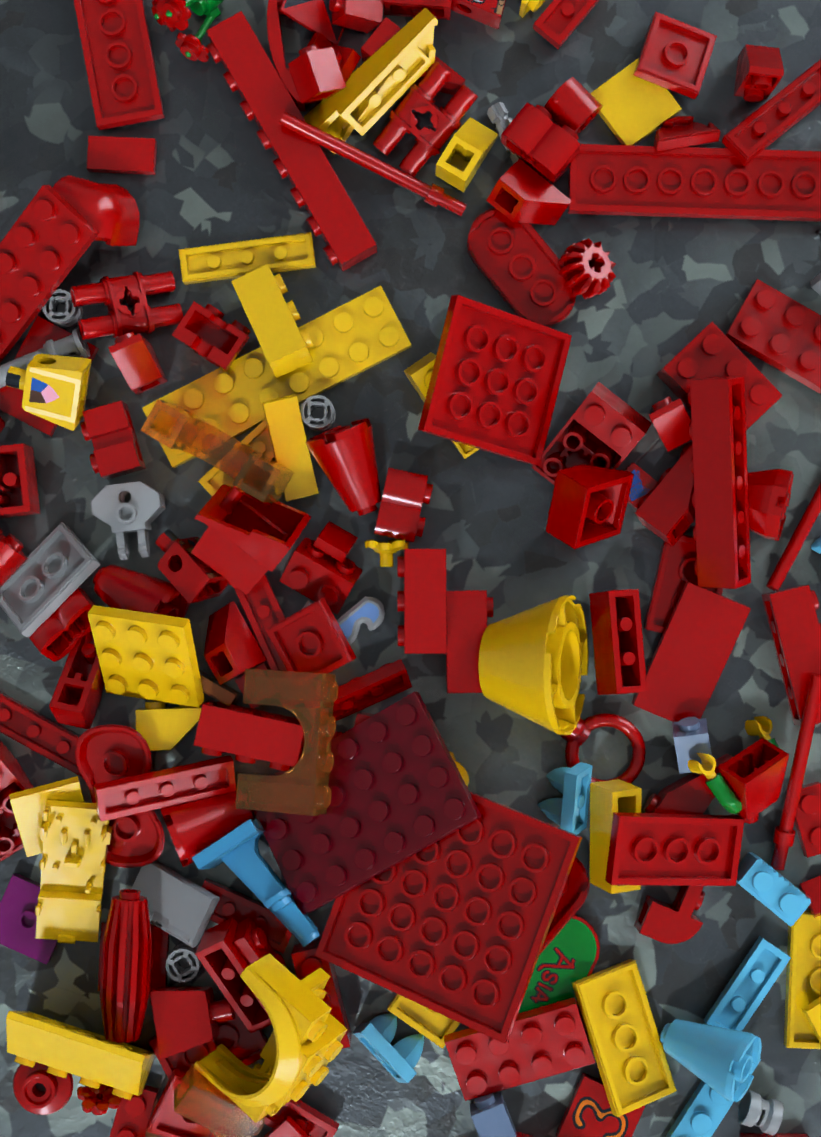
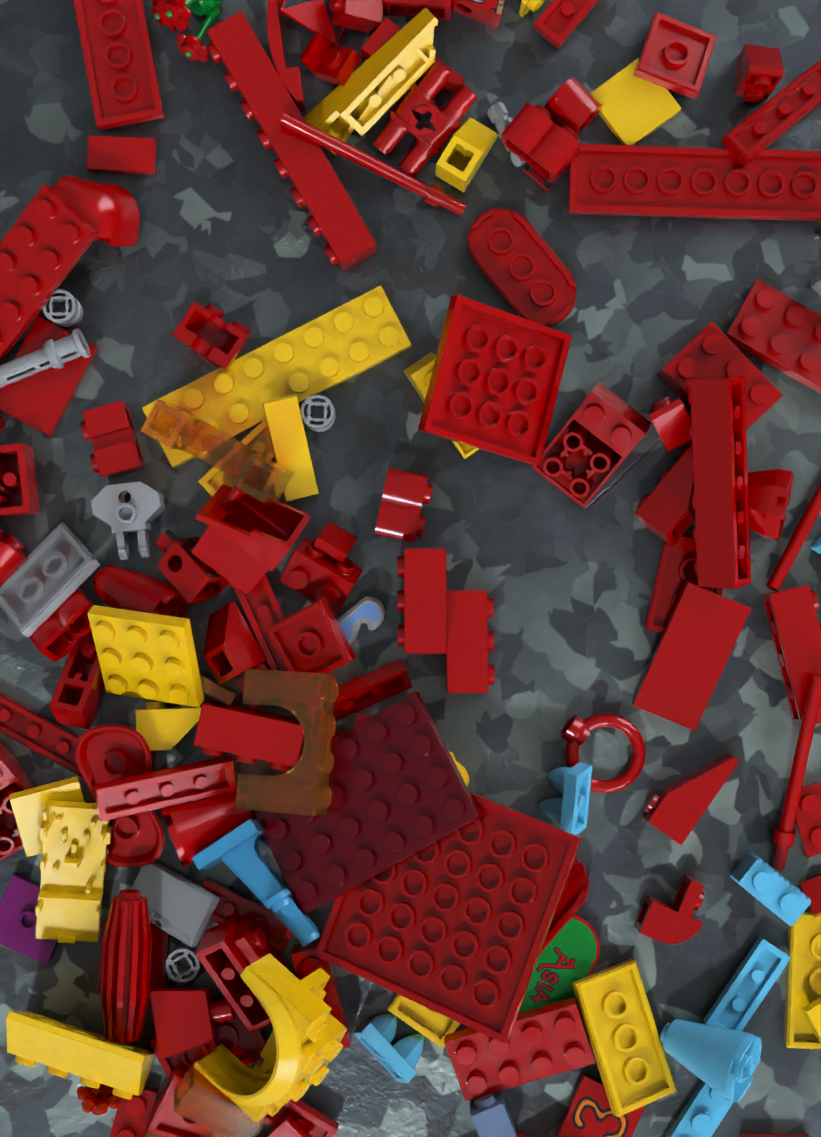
(41, 1102): red piece -> none
(53, 387): yellow torso -> none
(134, 290): red pin -> none
(137, 362): red slope -> none
(241, 257): yellow tile -> none
(273, 320): yellow brick -> none
(316, 74): red brick -> none
(350, 463): red cone -> none
(386, 549): yellow plant -> none
(527, 196): red slope -> none
(537, 663): yellow cone -> none
(586, 268): red gear -> none
(588, 504): red slope -> none
(604, 800): yellow brick -> none
(618, 642): red brick -> none
(641, 484): tile -> none
(674, 849): red plate -> none
(684, 132): red tile -> none
(690, 738): sand blue brick -> none
(750, 778): red torso -> none
(760, 1112): light grey wheel -> none

